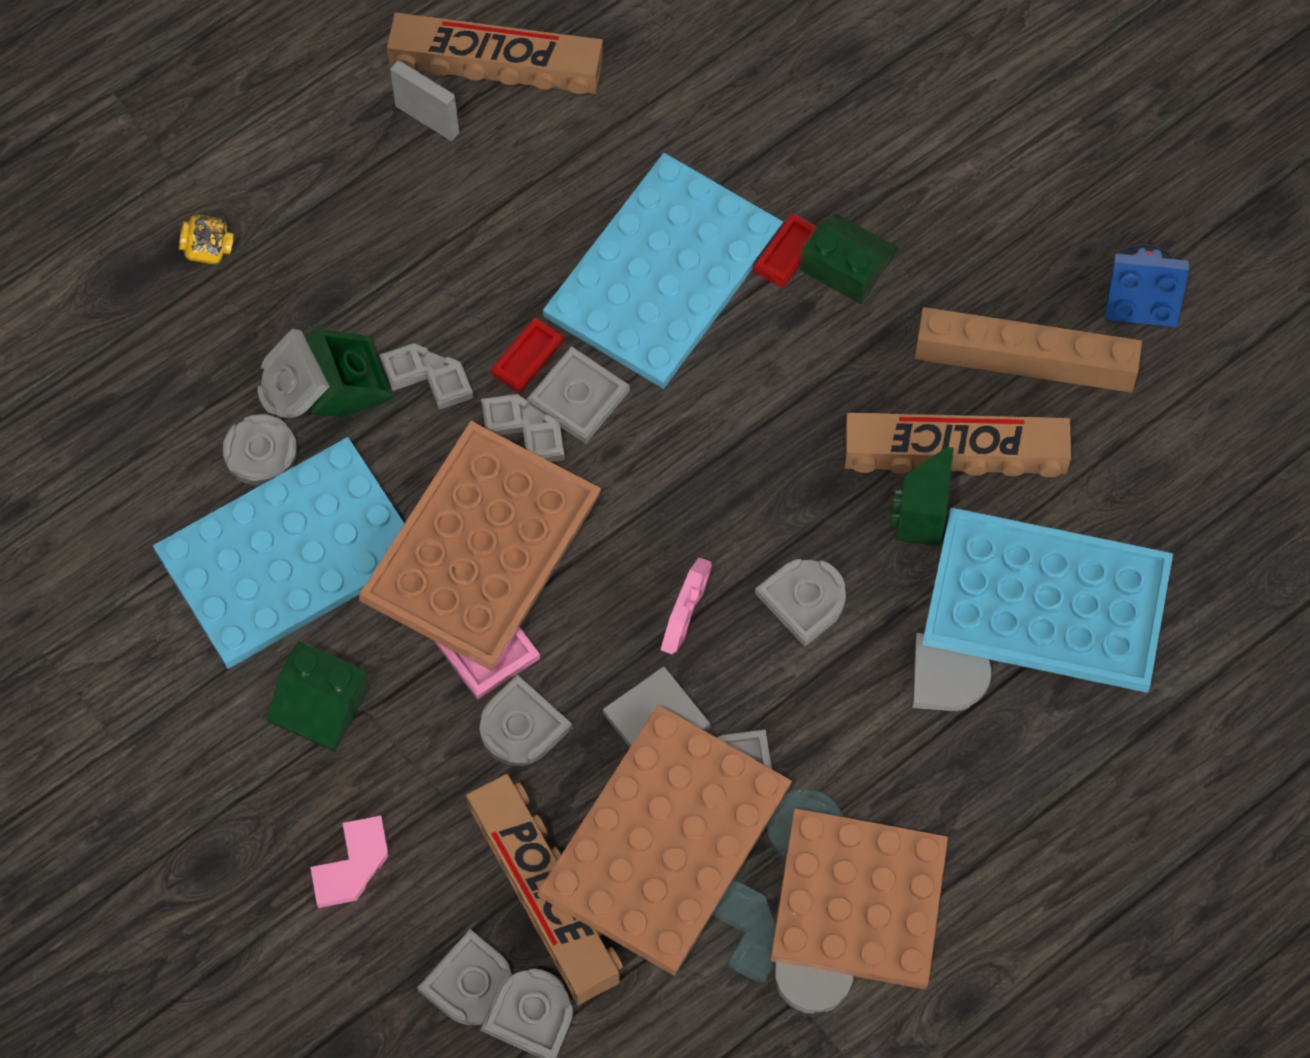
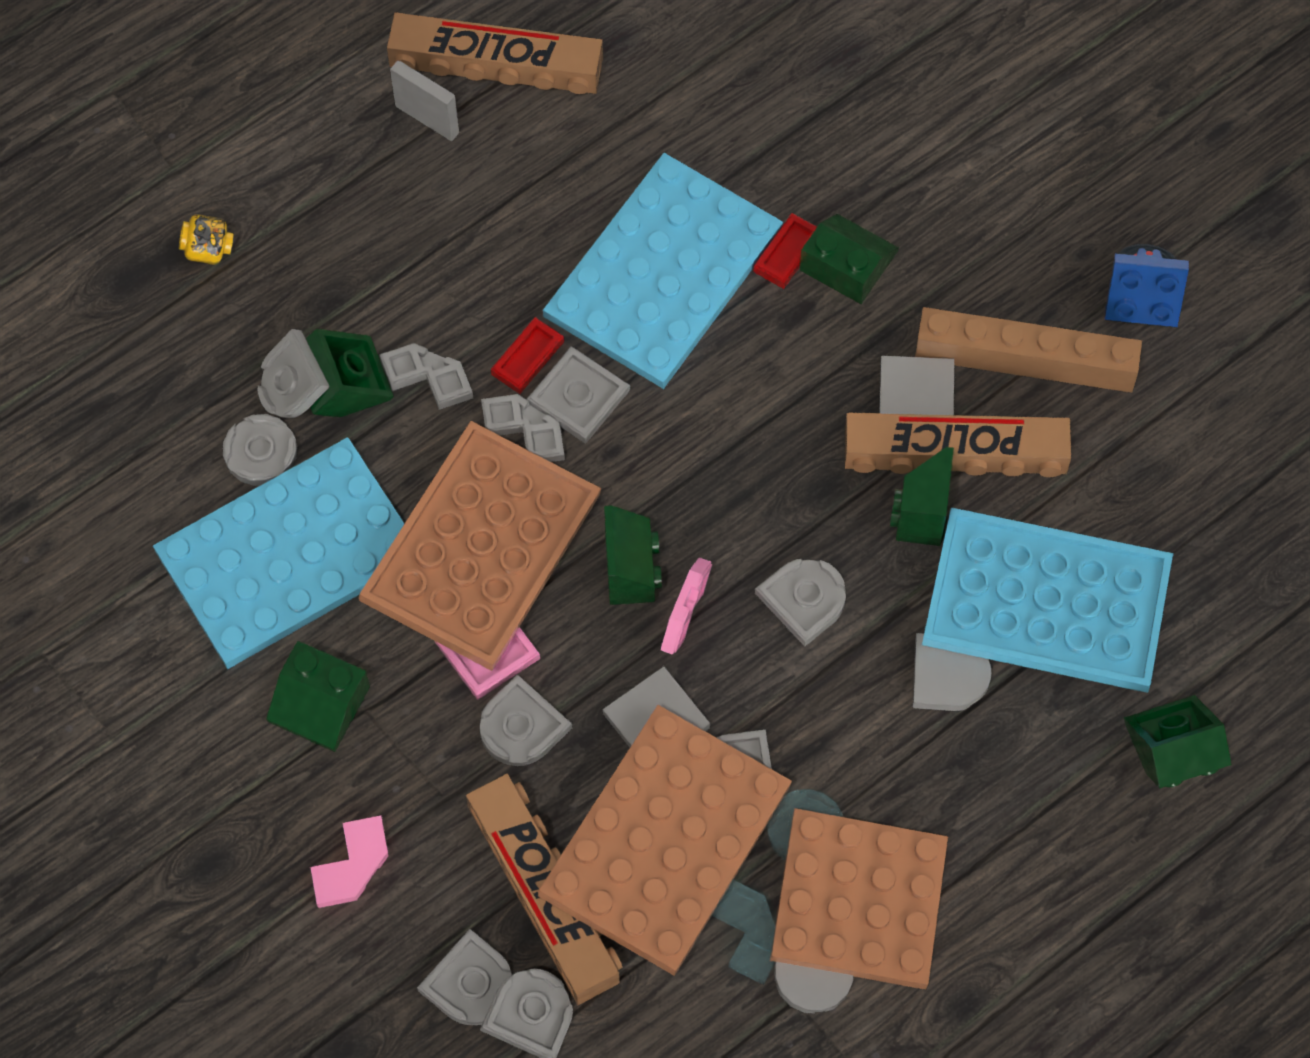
(630, 557): none -> dark green slope
(916, 385): none -> light grey tile
(1179, 741): none -> dark green slope

